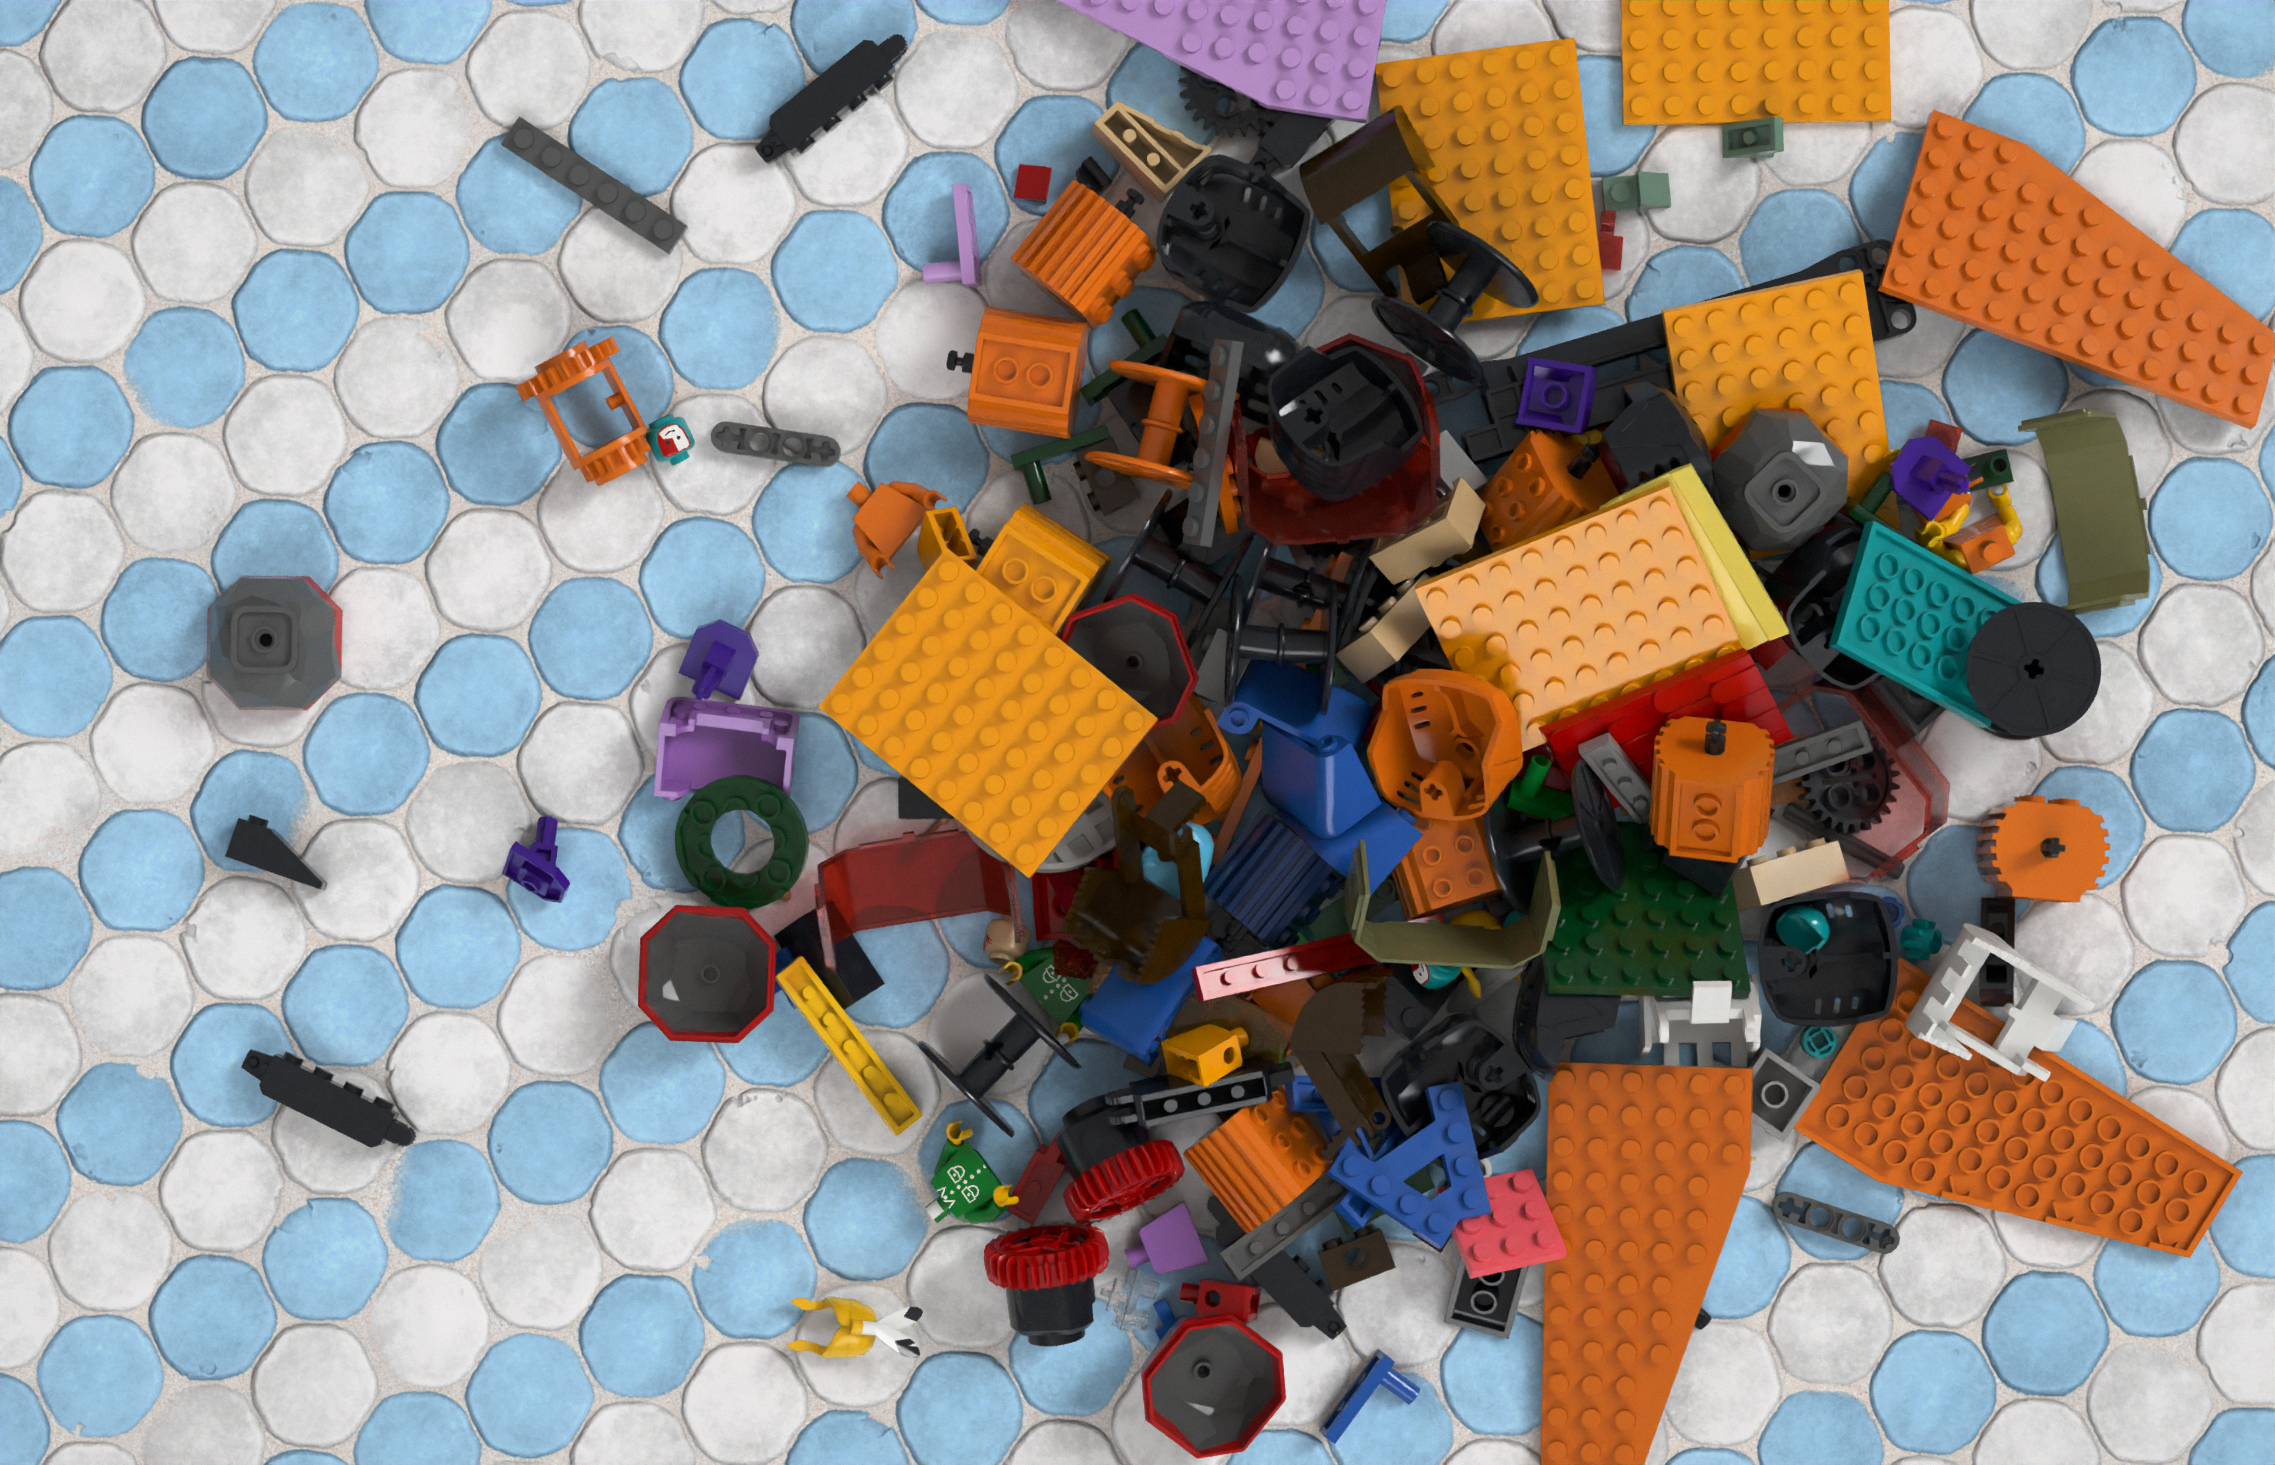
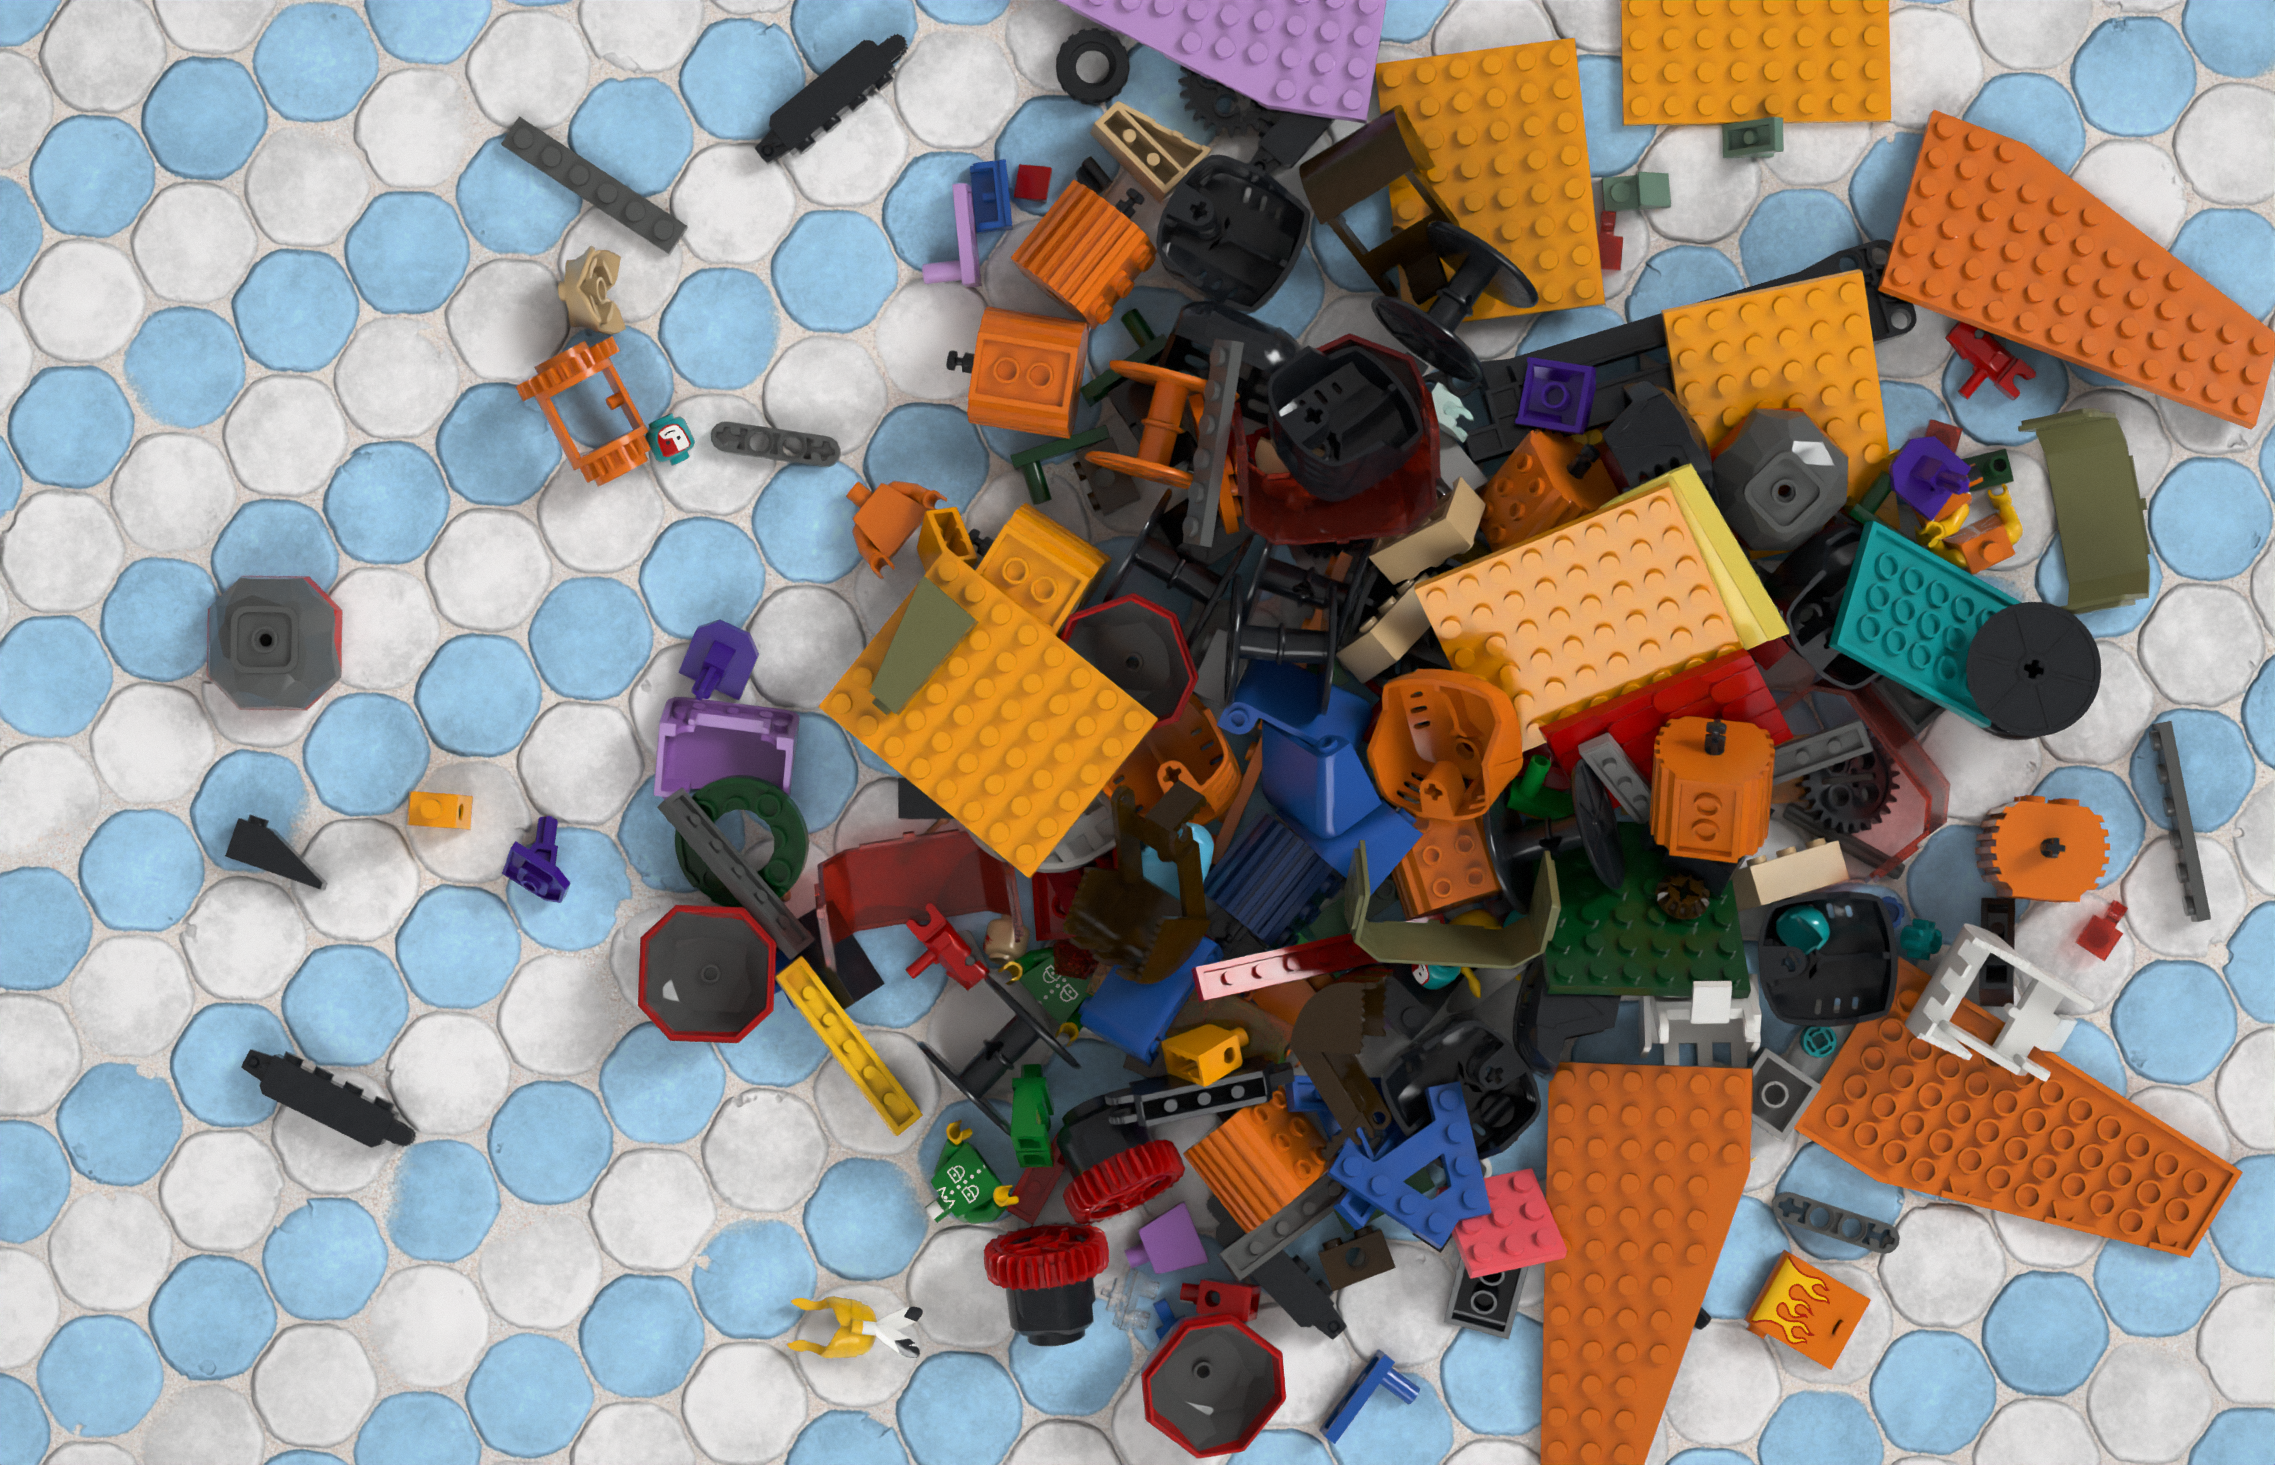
(439, 810): none -> light orange torso
(586, 291): none -> tan brick
(735, 873): none -> dark grey plate
(922, 644): none -> olive slope
(951, 948): none -> red piece
(991, 196): none -> blue hinge
(1031, 1118): none -> green hips
(1092, 41): none -> black tyre
(1449, 408): none -> light aqua hinge
(1668, 896): none -> dark brown gear
(1803, 1308): none -> orange door
(1989, 359): none -> red piece
(2100, 934): none -> clear red plate
(2182, 836): none -> dark grey plate

